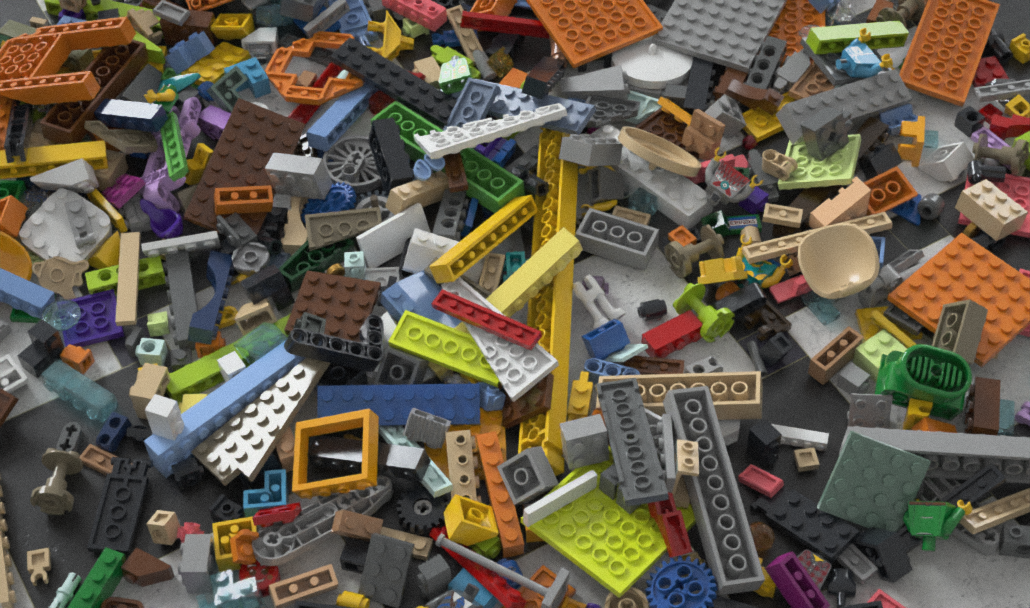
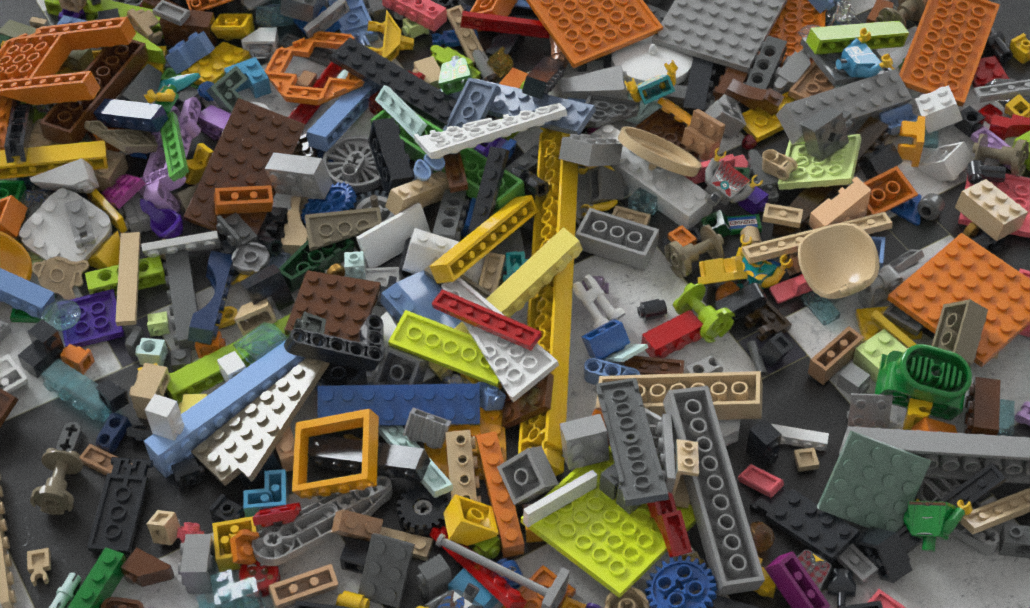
(112, 395): none -> black brick
(400, 111): none -> light aqua plate
(489, 187): none -> black plate
(580, 398): yellow hinge -> none
(655, 87): none -> torso
(939, 109): none -> white brick

